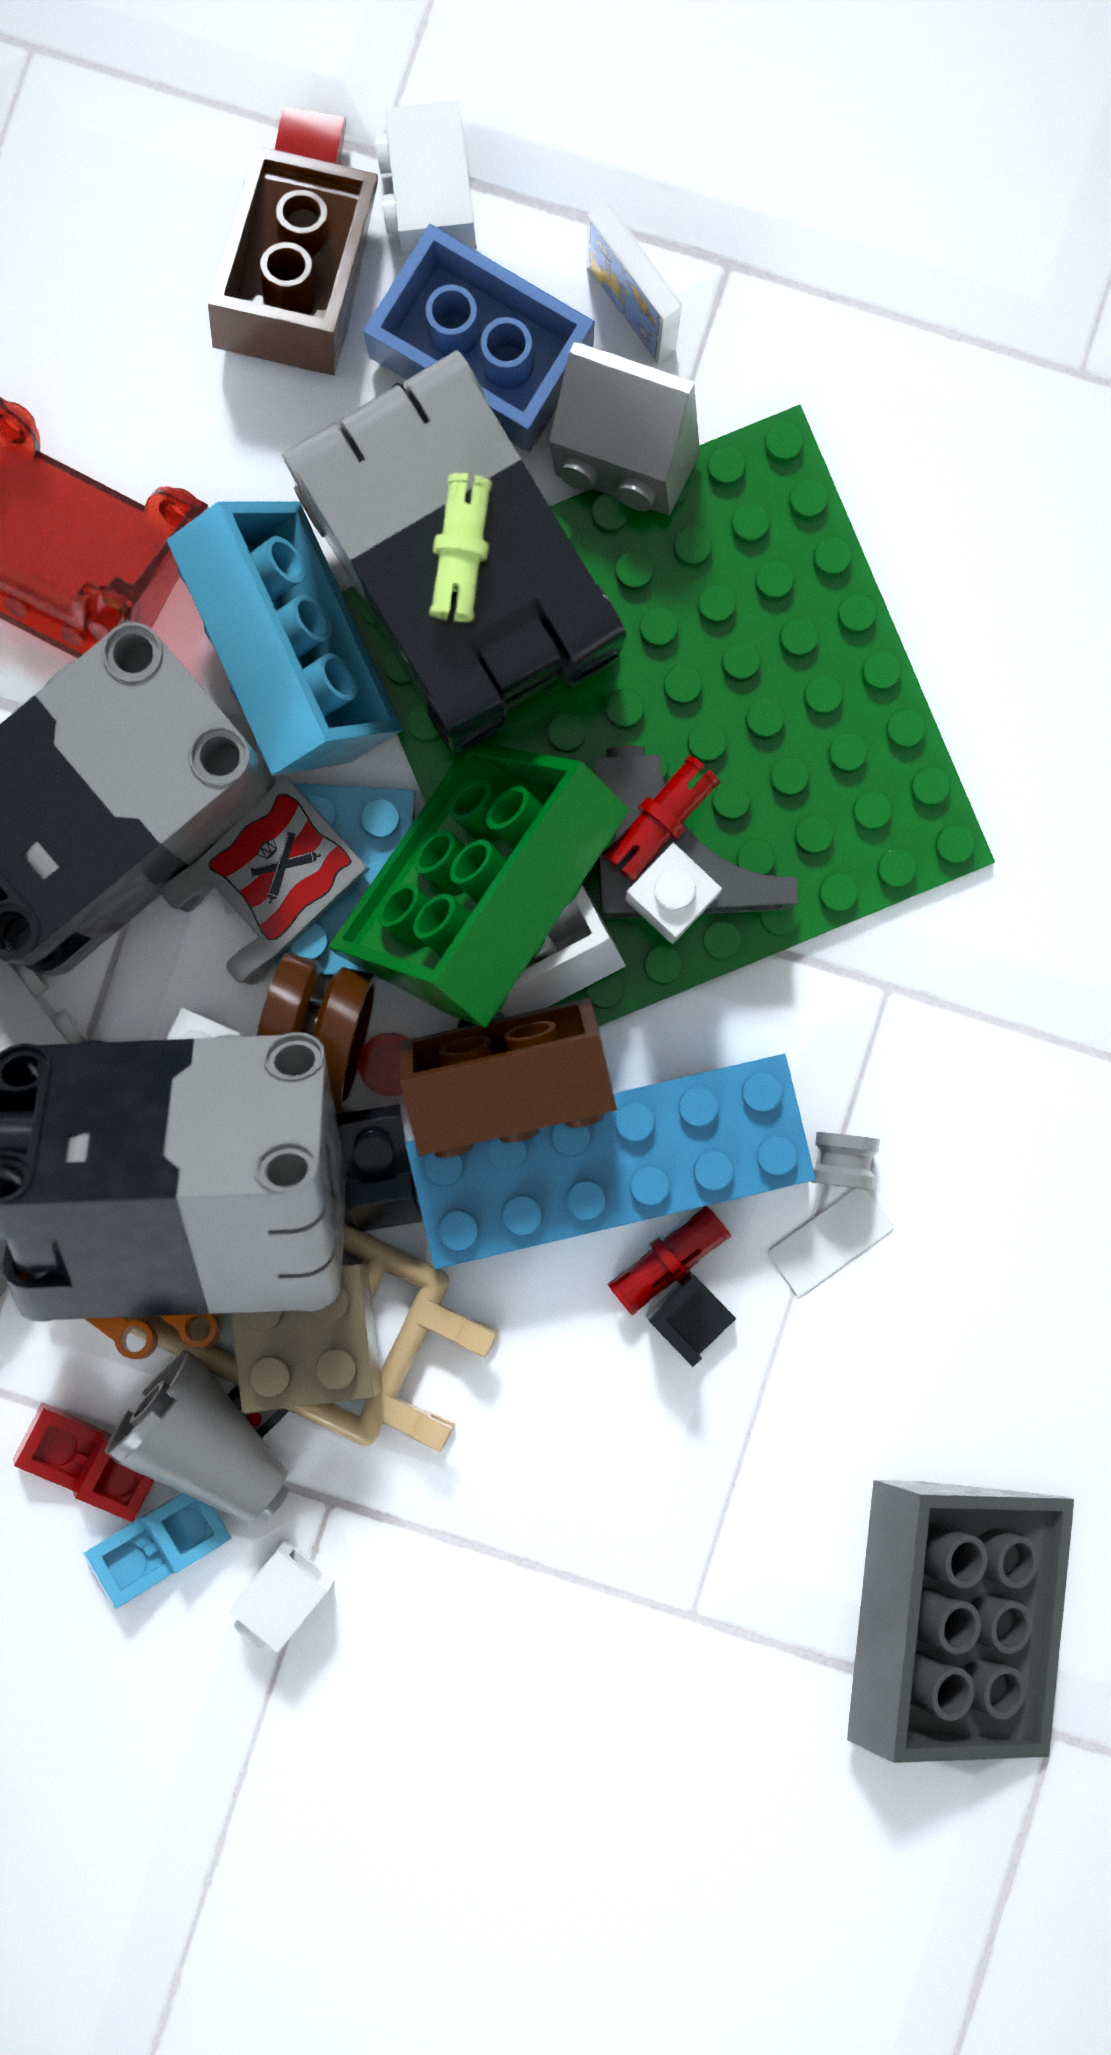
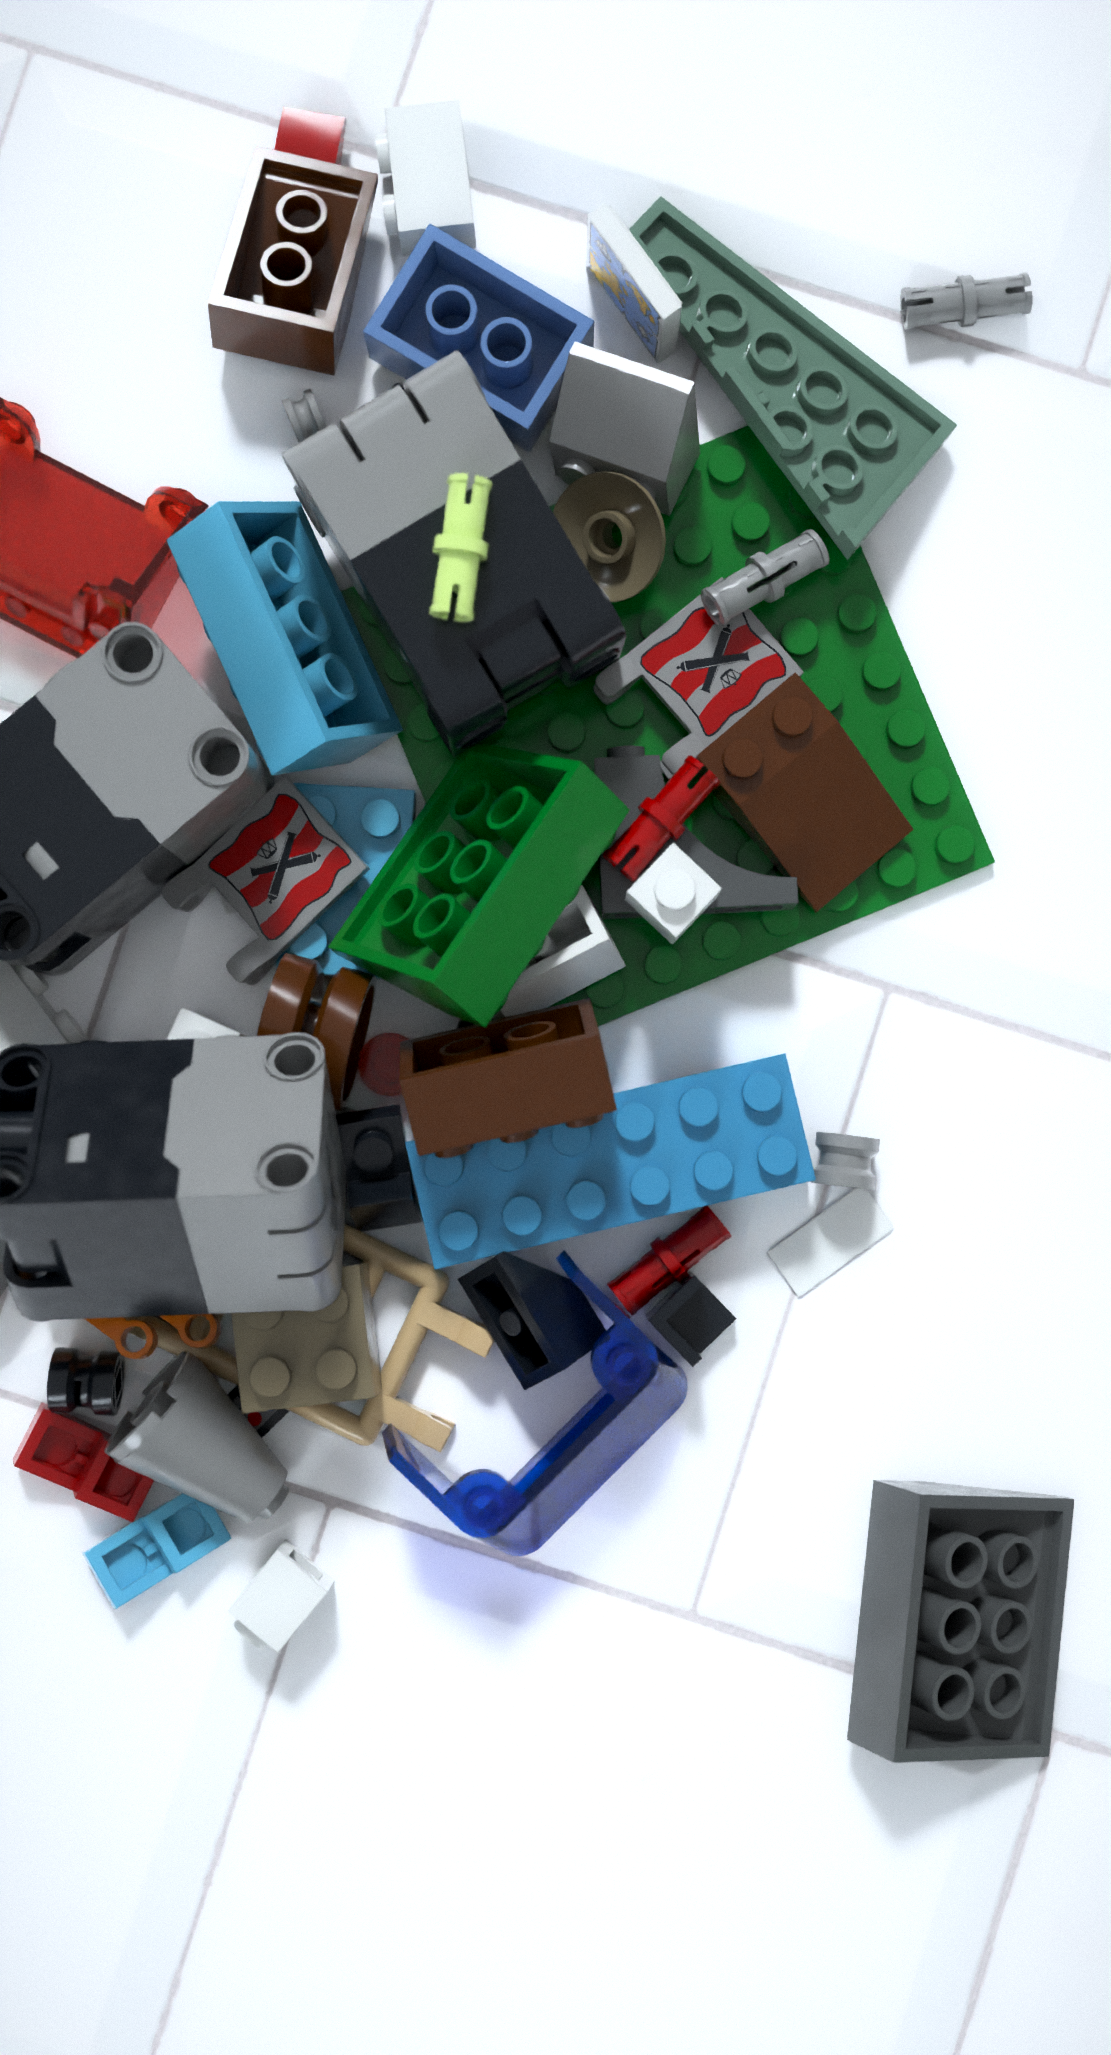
(85, 1381): none -> black wheel
(304, 416): none -> light grey bush
(520, 1515): none -> clear blue windscreen
(532, 1316): none -> black slope
(588, 515): none -> dark tan dish
(701, 674): none -> flag
(765, 577): none -> light grey pin
(804, 792): none -> reddish brown slope
(813, 399): none -> sand green wing
(966, 300): none -> light grey pin

